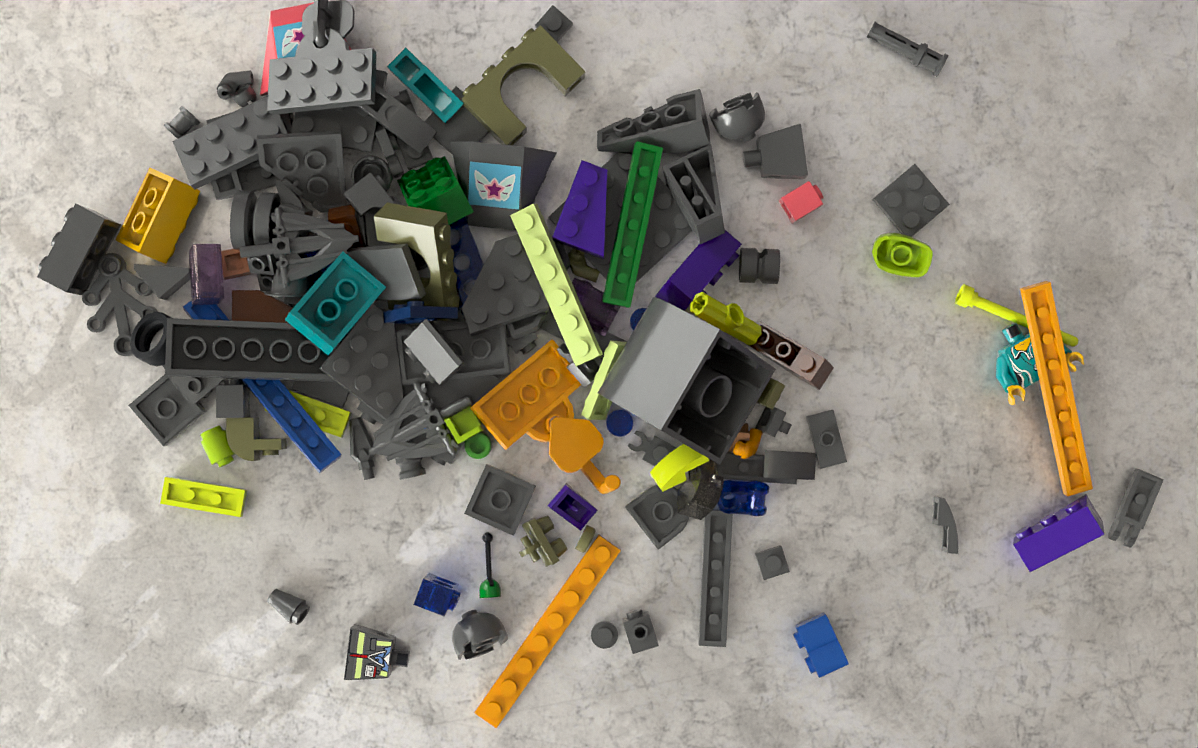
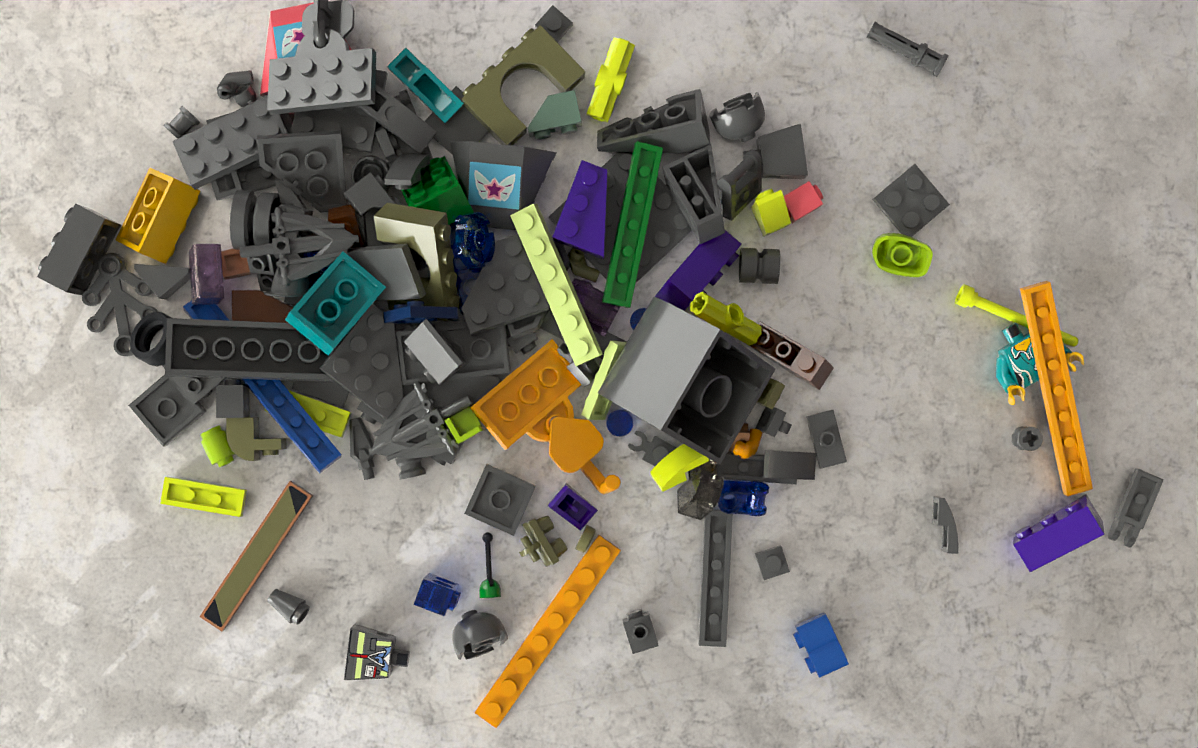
(256, 556): none -> olive tile
(407, 170): none -> dark grey slope
(472, 240): none -> clear blue plate
(478, 446): bright green tile -> none
(556, 114): none -> sand green slope
(604, 634): dark grey plate -> none
(610, 79): none -> neon yellow piece
(658, 514): dark grey tile -> none
(741, 185): none -> dark grey plate
(770, 211): none -> neon yellow slope
(1031, 445): none -> dark grey bush

